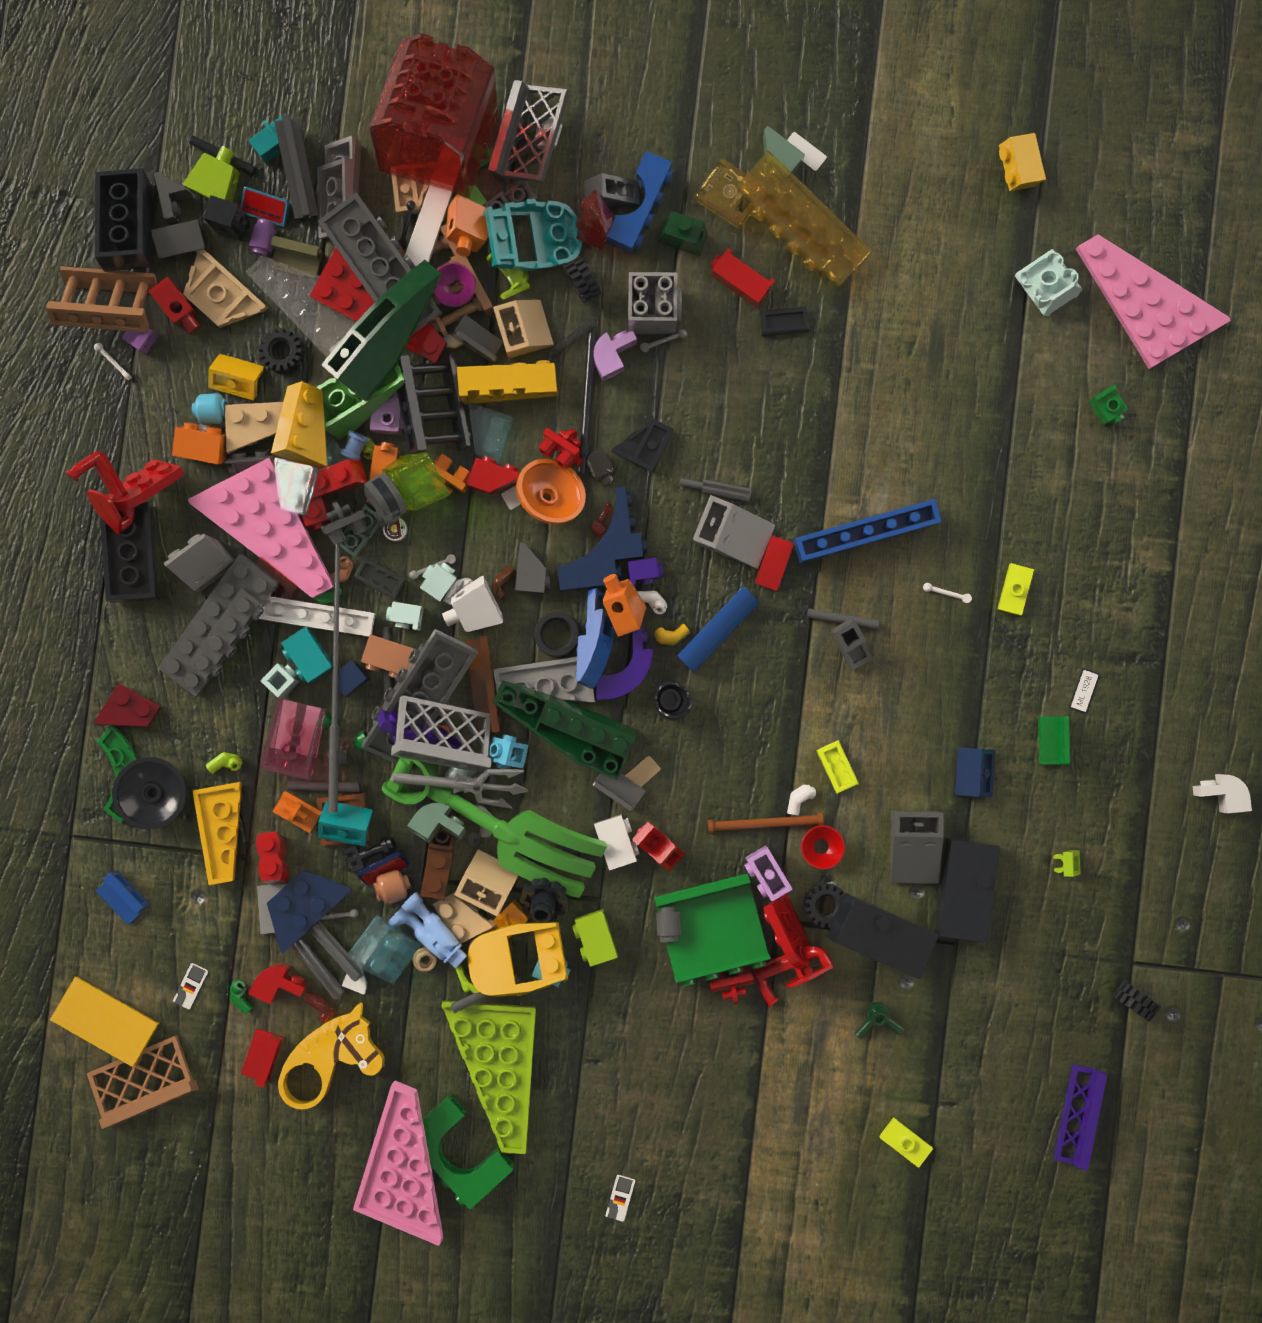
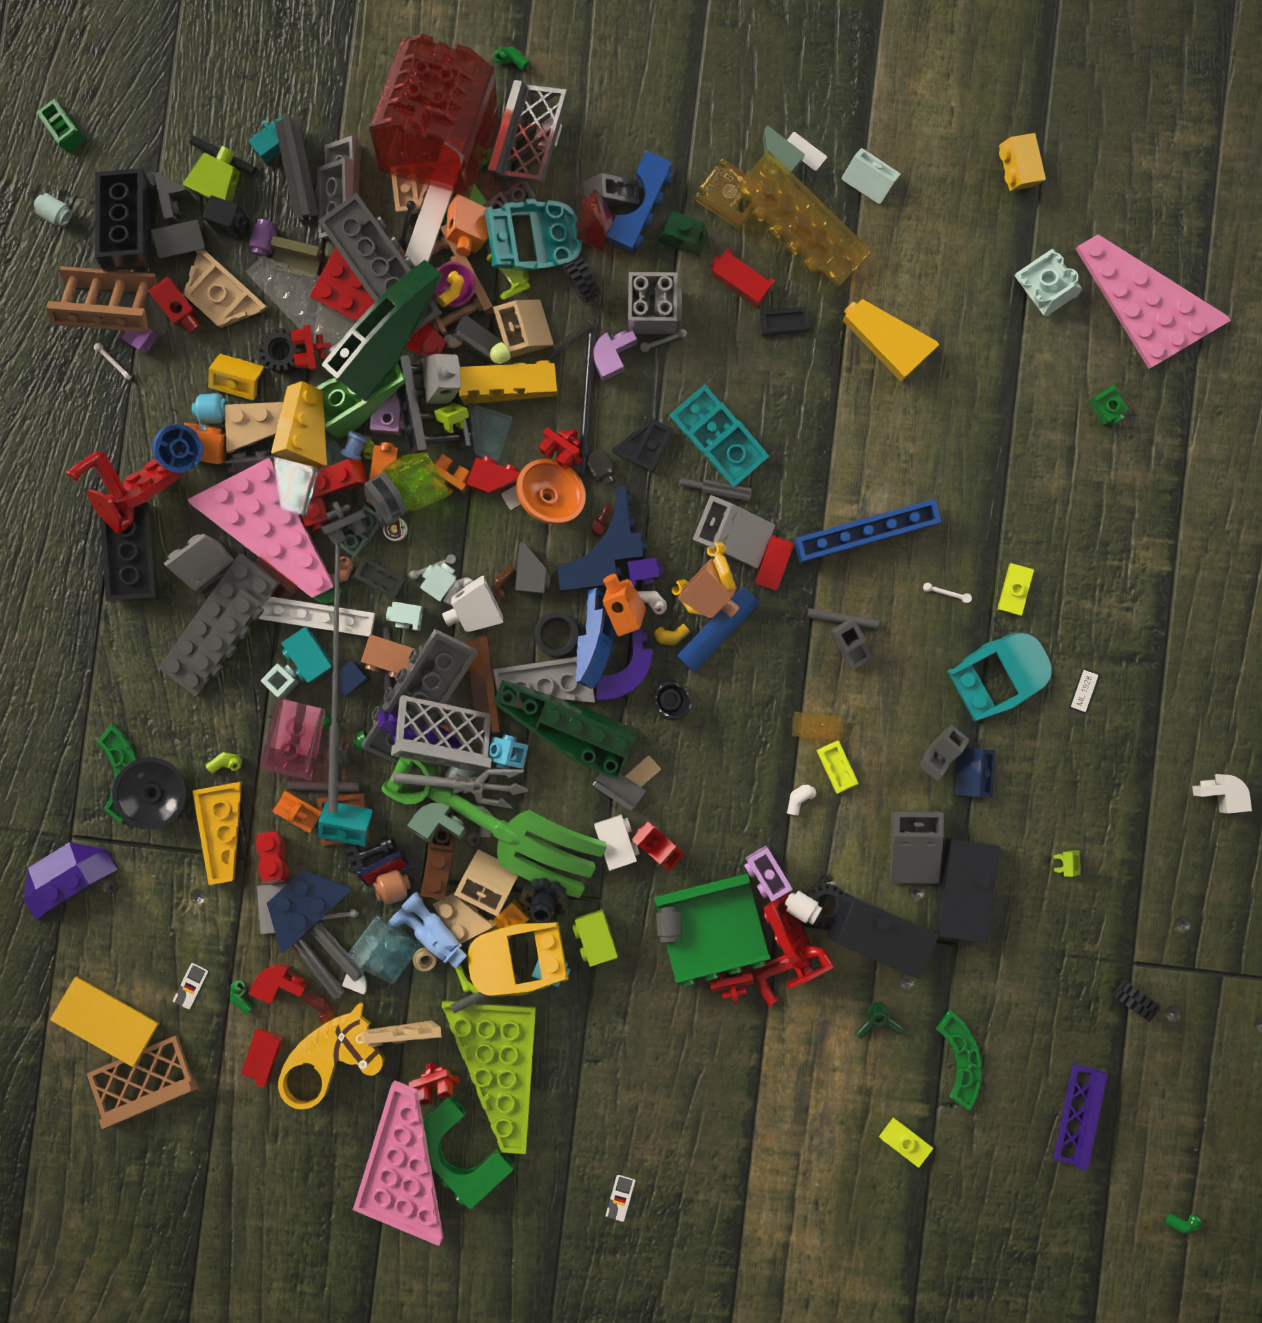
(52, 210): none -> light aqua brick
(64, 876): none -> dark purple wedge
(71, 136): none -> green slope
(122, 897): blue panel -> none
(127, 709): dark red wing -> none
(177, 448): none -> blue cylinder
(265, 206): red slope -> none
(304, 336): none -> red hips
(400, 1033): none -> tan wing
(434, 1080): none -> red hips
(440, 374): none -> light grey torso
(452, 415): none -> lime tile
(454, 290): none -> yellow arm
(499, 353): none -> yellowish green hinge
(510, 55): none -> green arm
(710, 588): none -> nougat torso
(718, 435): none -> teal slope
(765, 823): dark orange bar -> none
(803, 907): none -> white brick
(816, 726): none -> clear yellow plate
(835, 847): red piece -> none
(870, 176): none -> light aqua panel
(891, 340): none -> yellow slope
(943, 752): none -> dark grey brick
(967, 1059): none -> green tile
(1024, 663): none -> teal slope
(1054, 740): green panel -> none
(1184, 1226): none -> green arm

